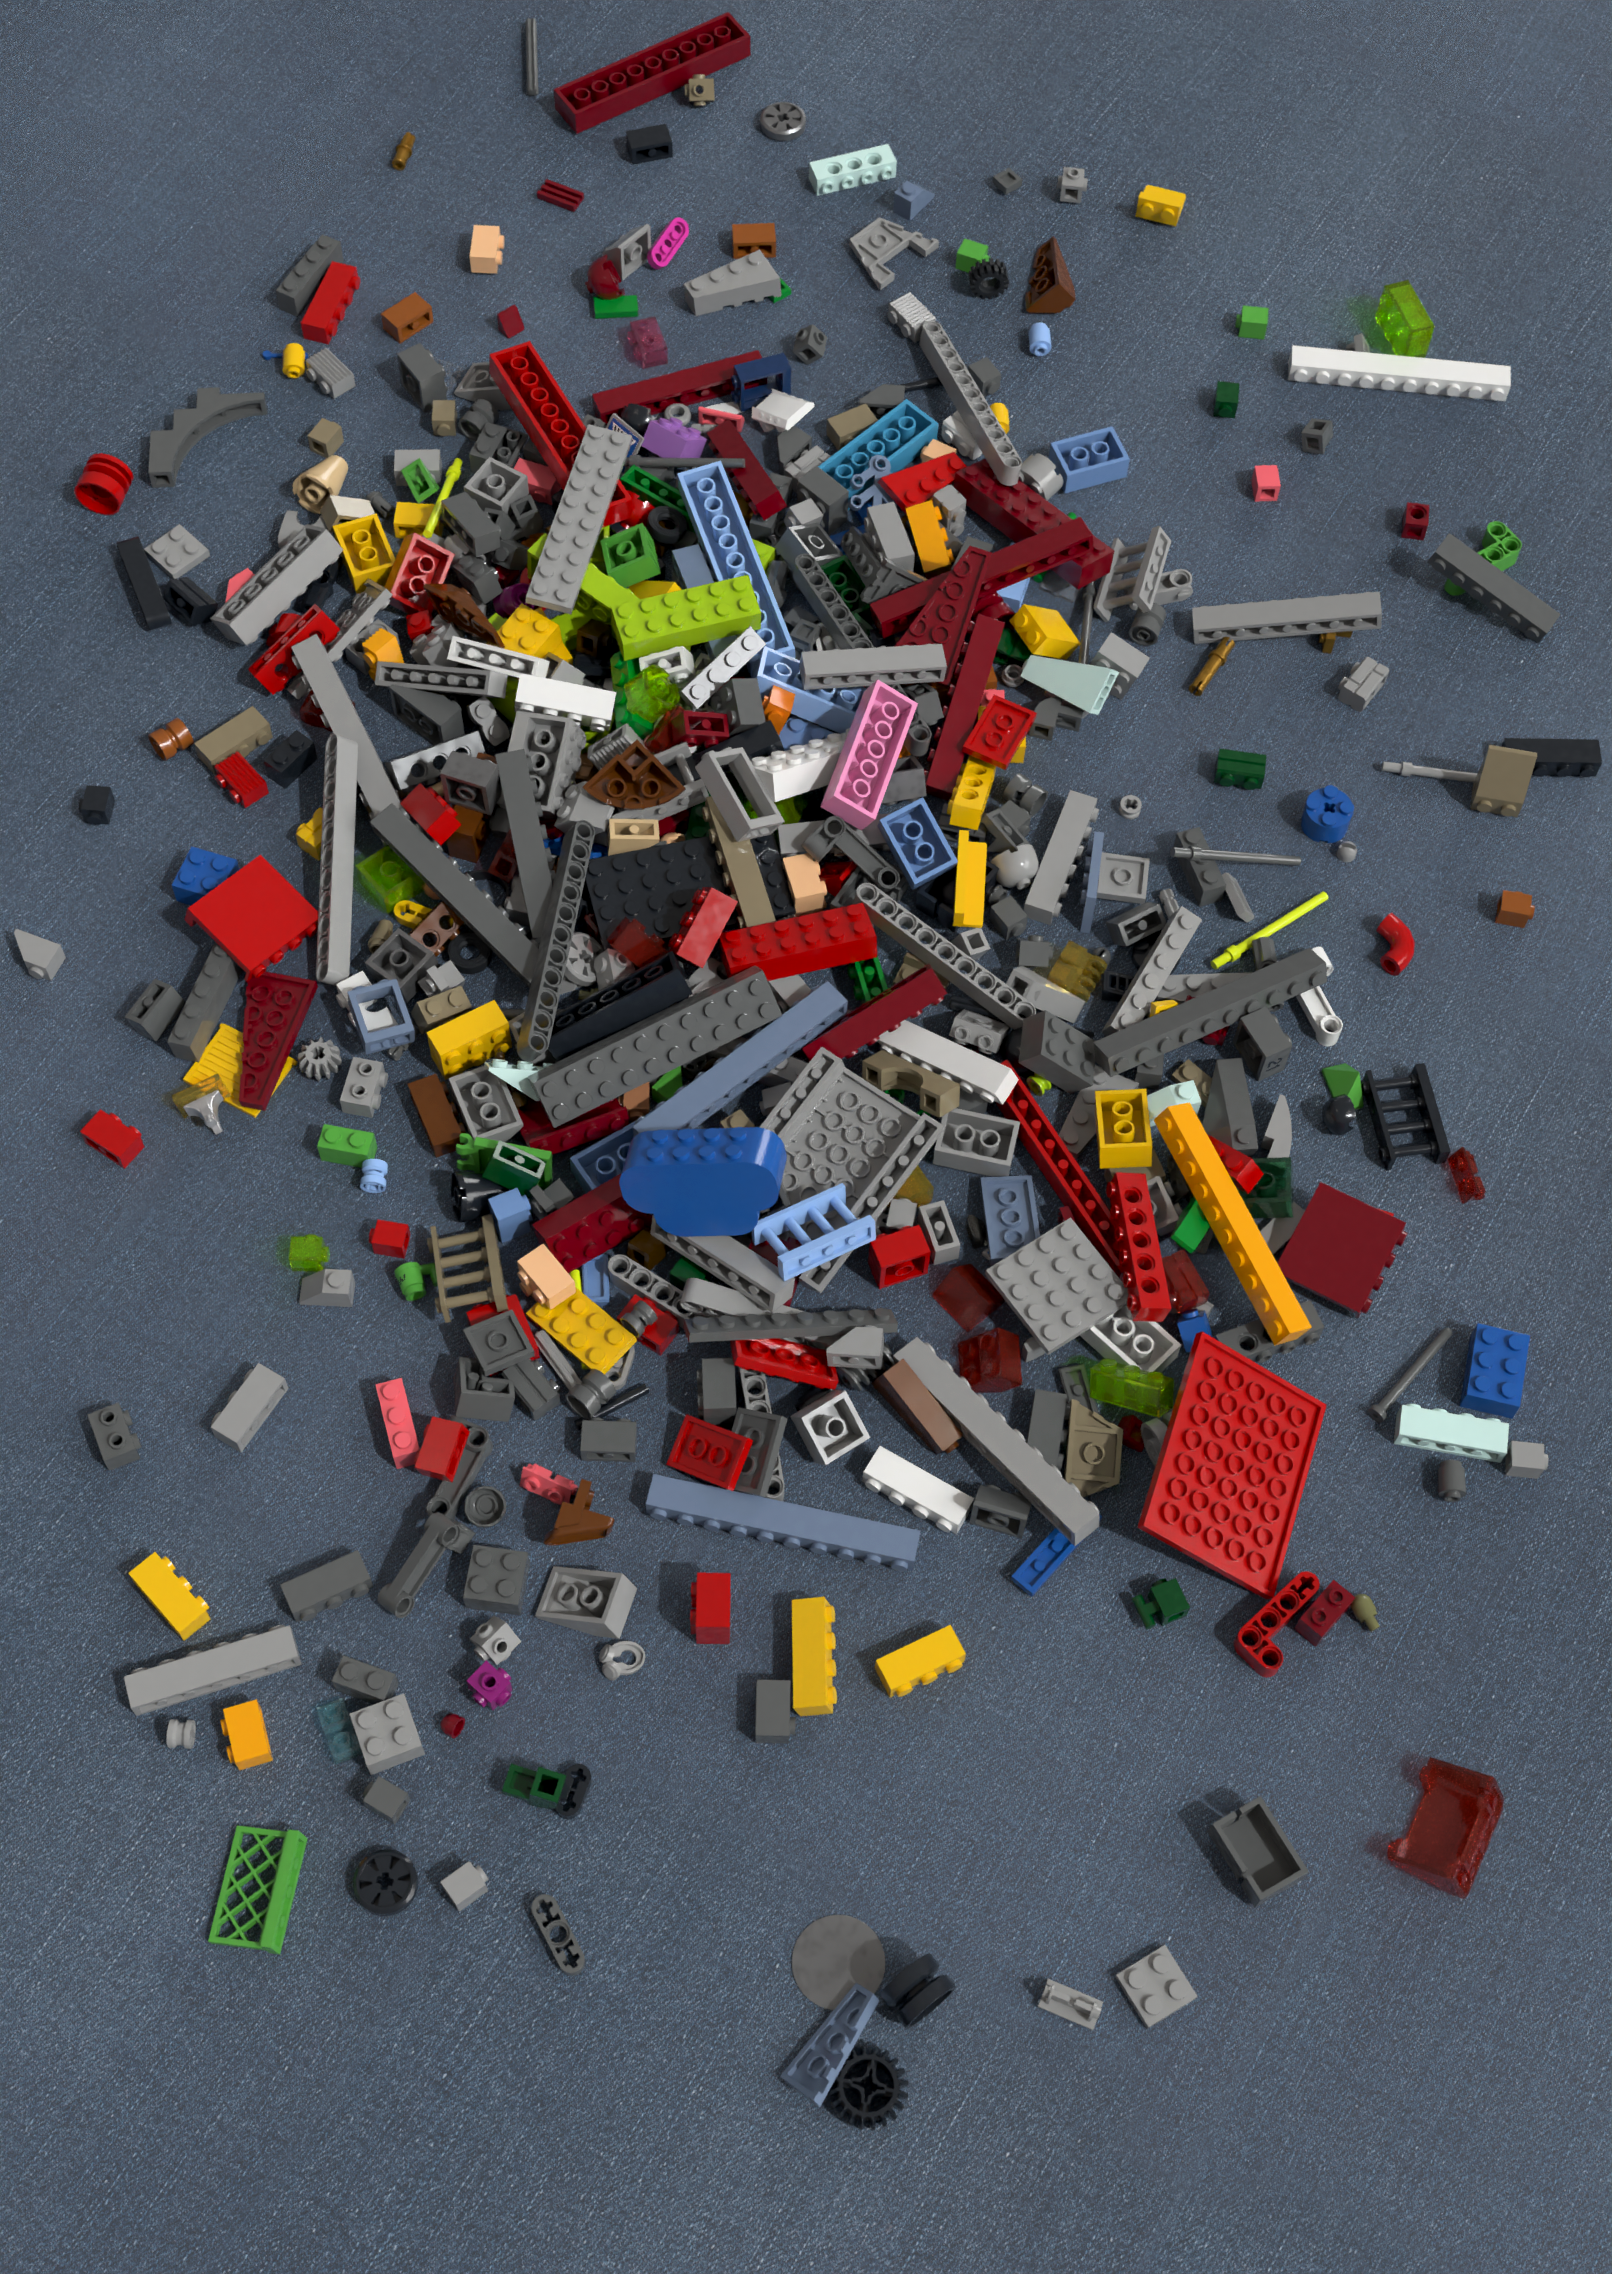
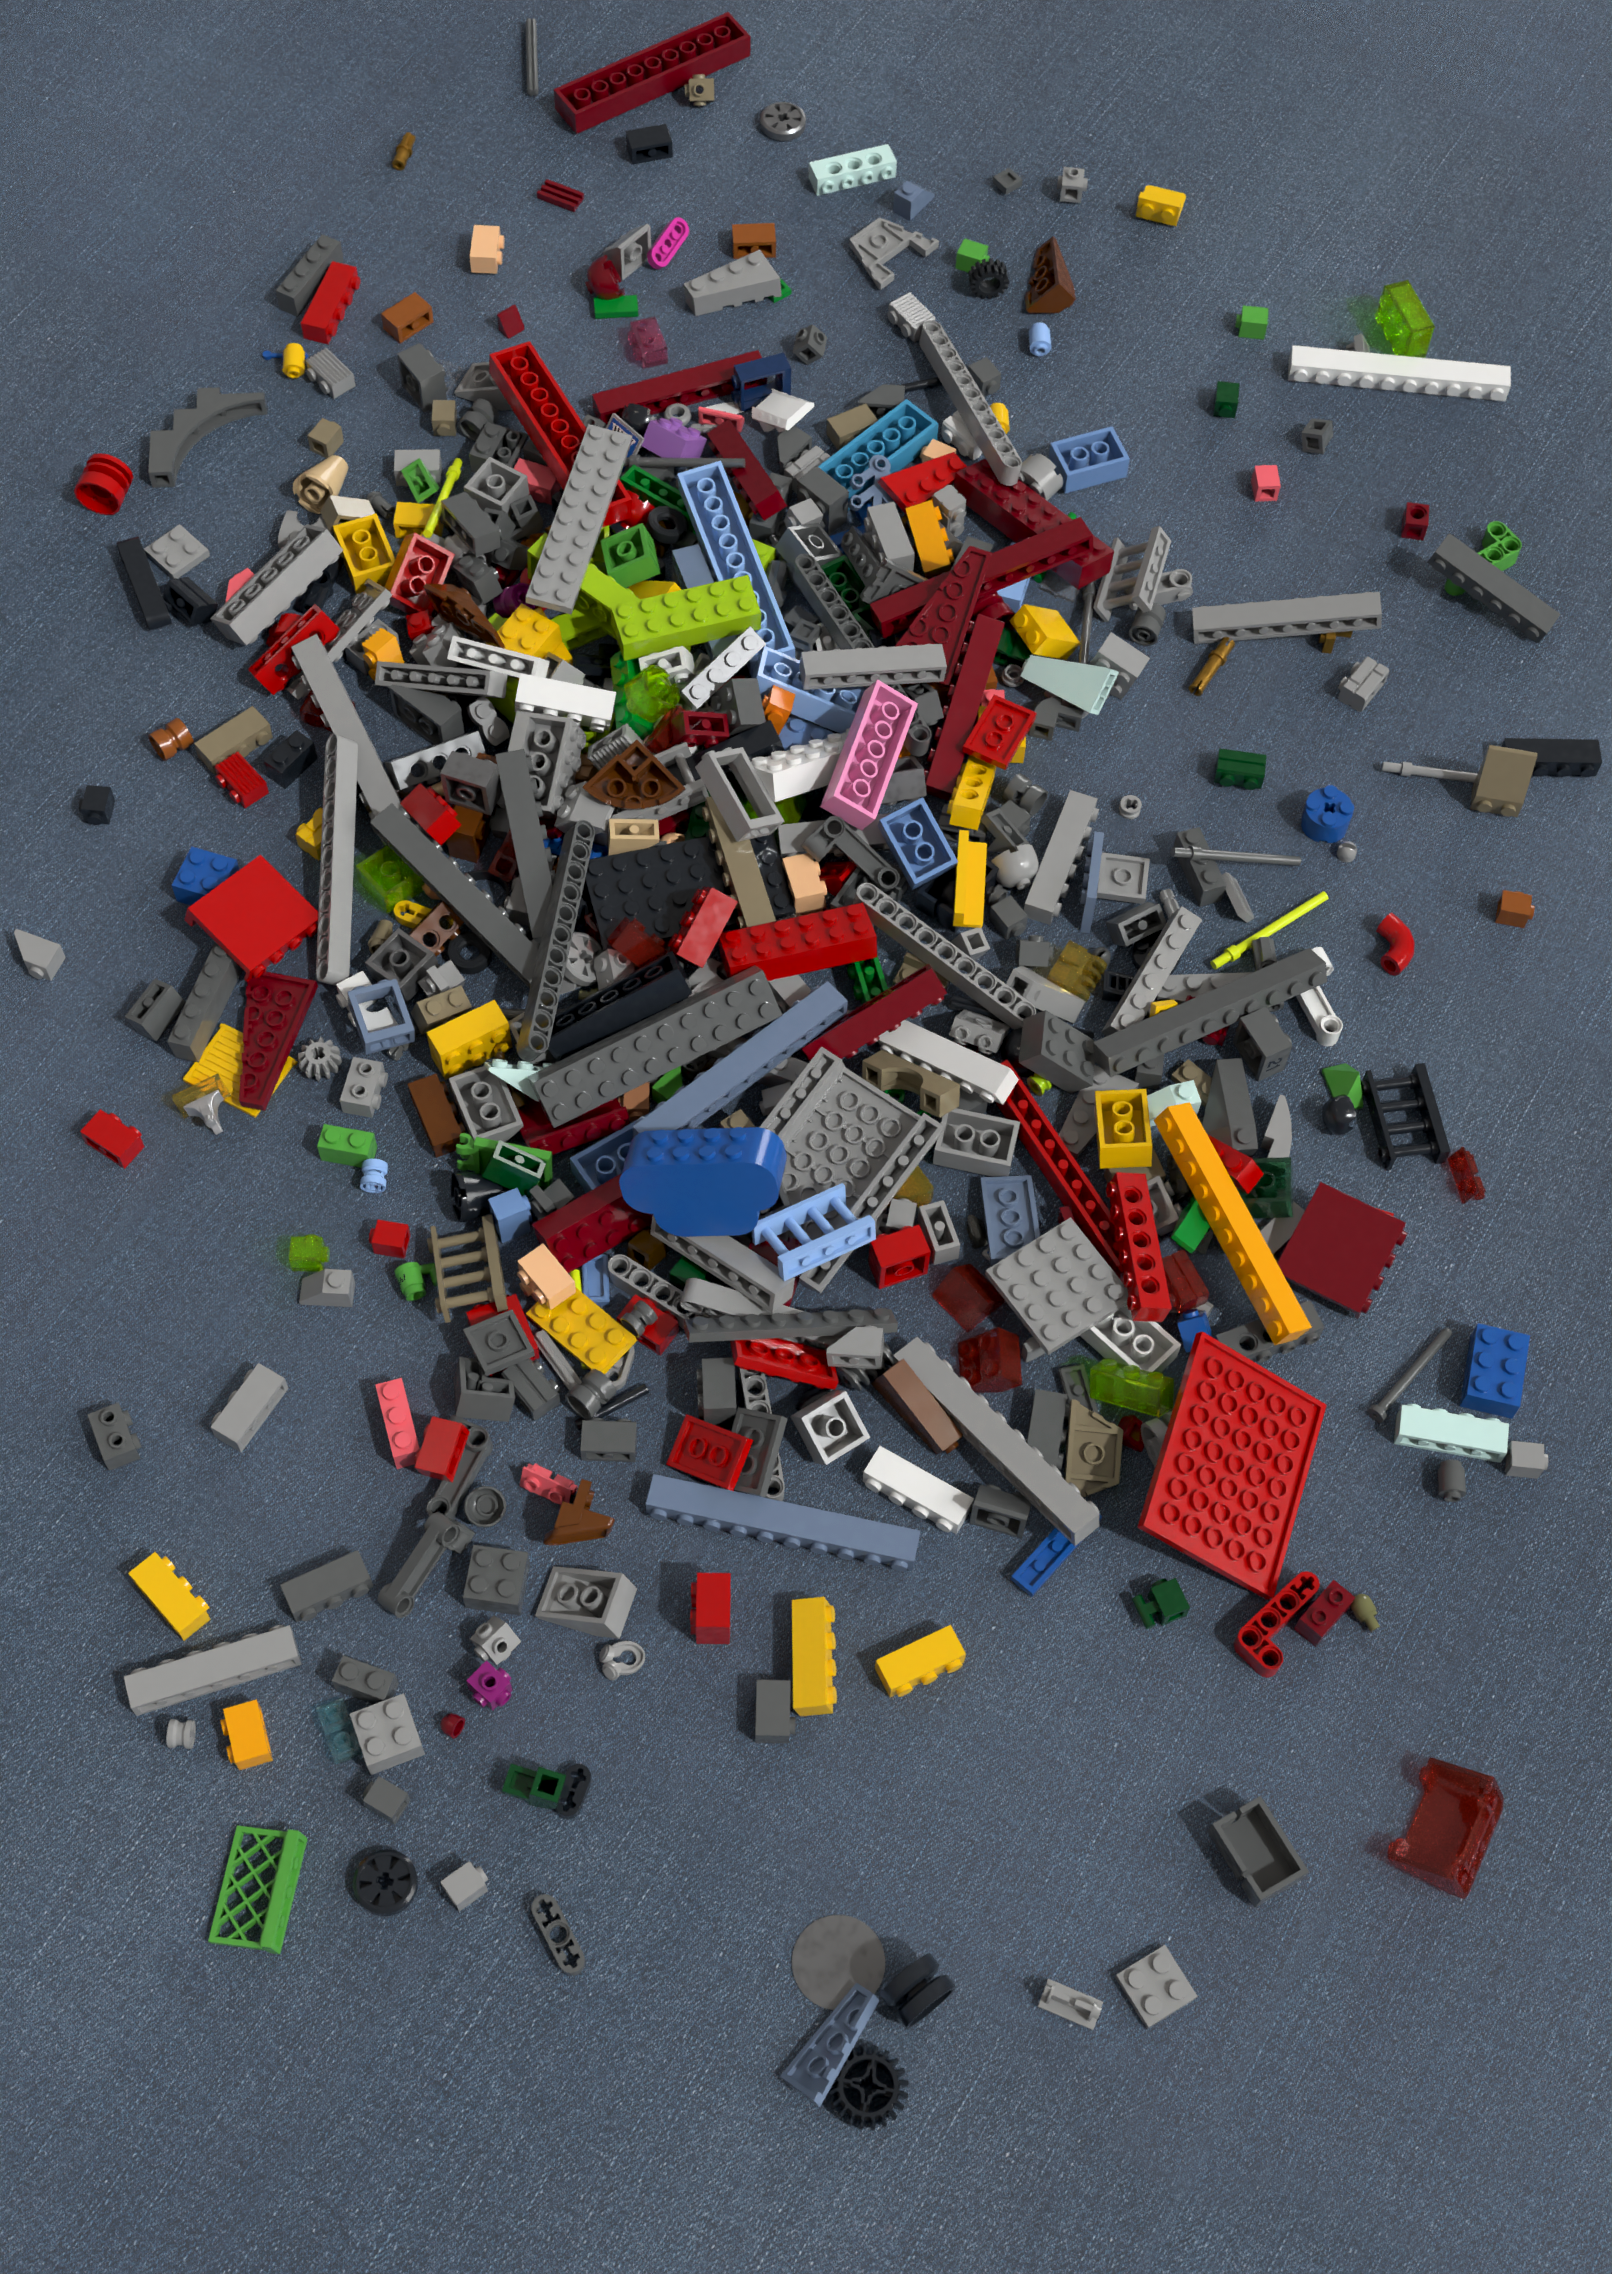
(594, 638): dark brown brick -> none

